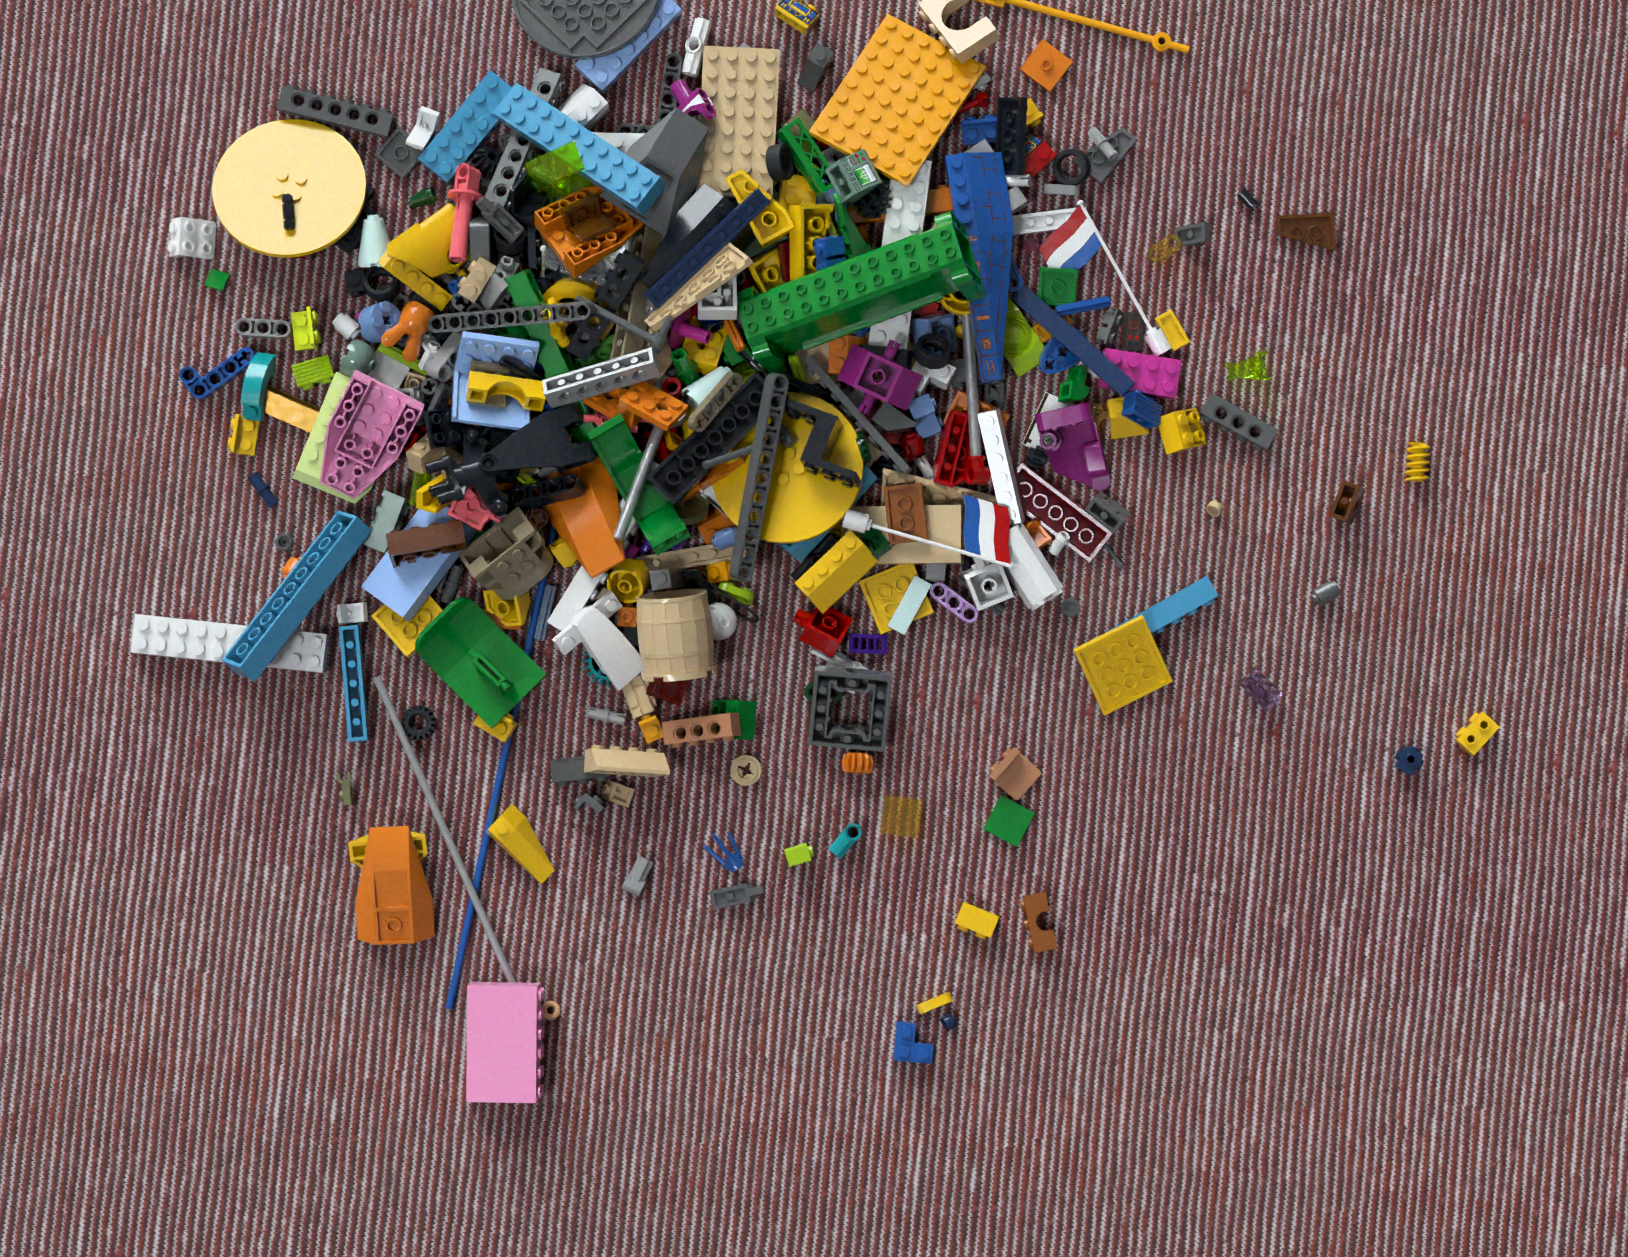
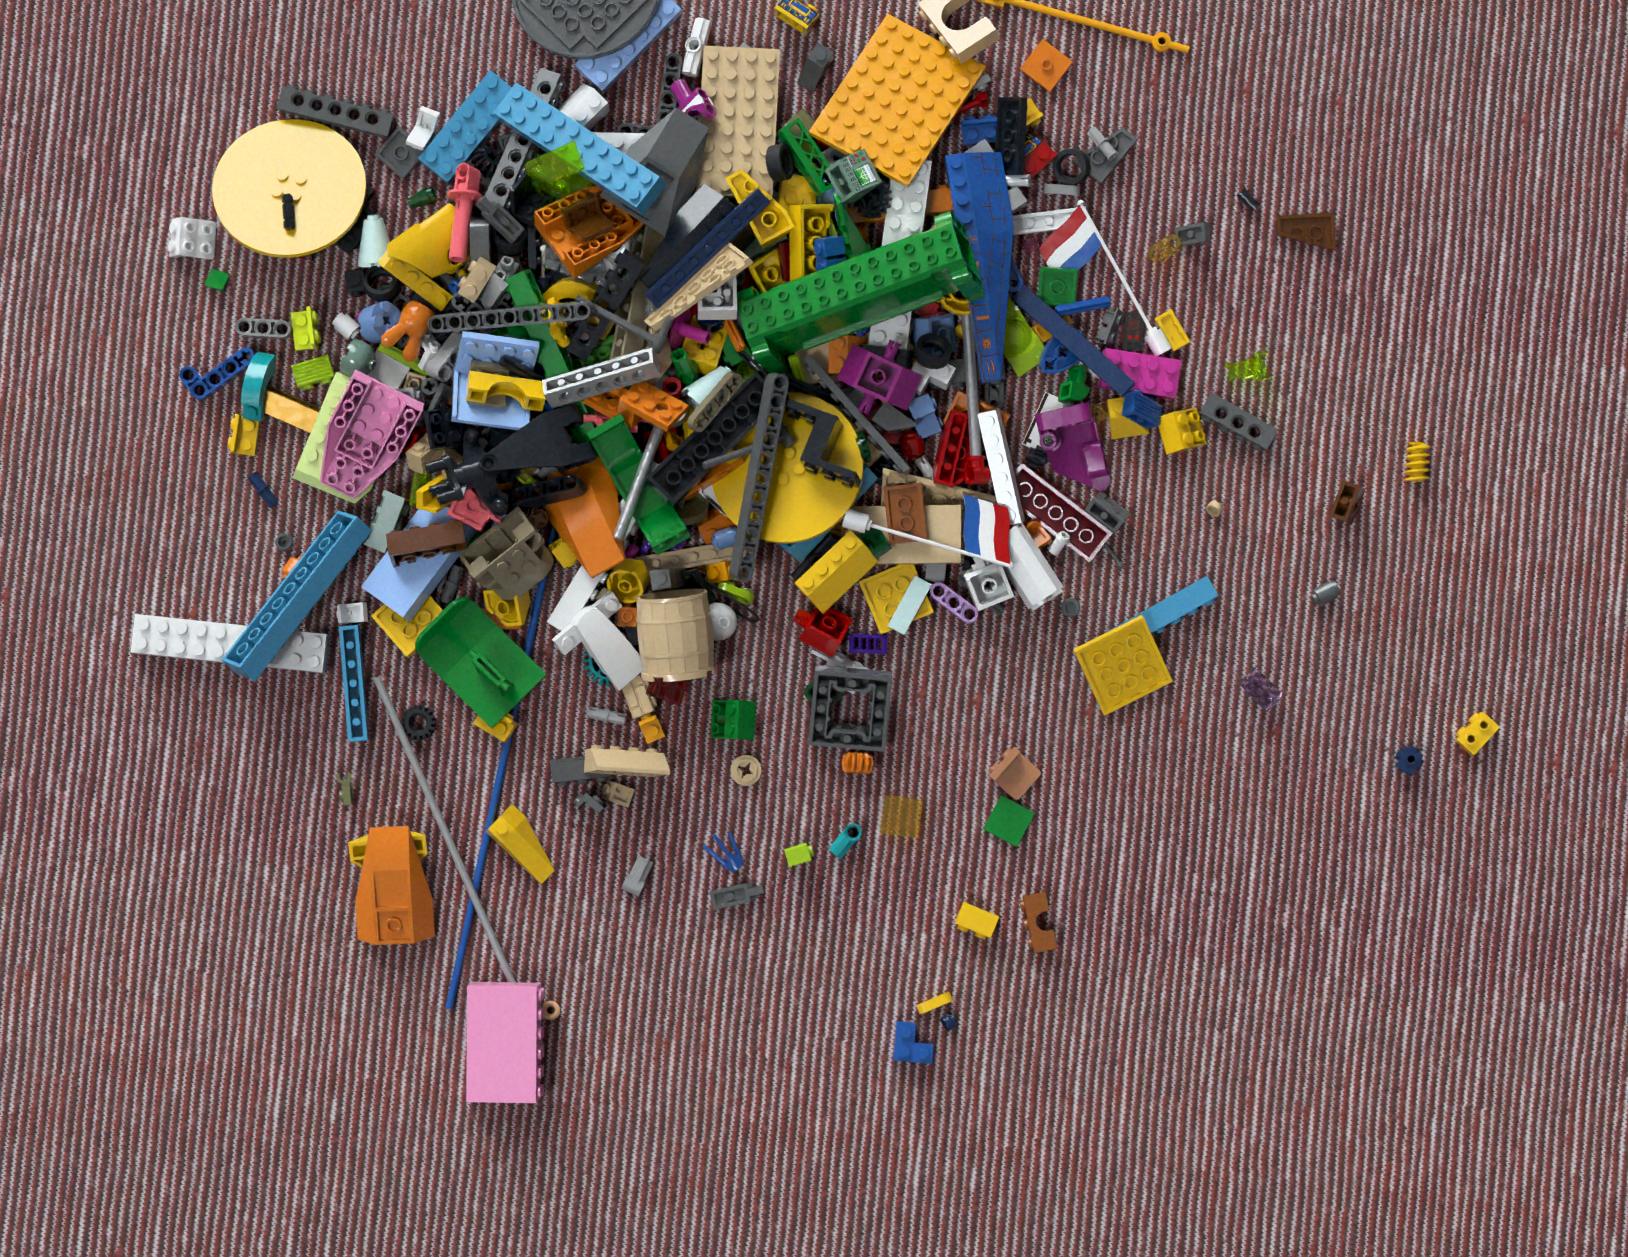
(545, 612): sand blue axle -> none
(728, 723): nougat brick -> none

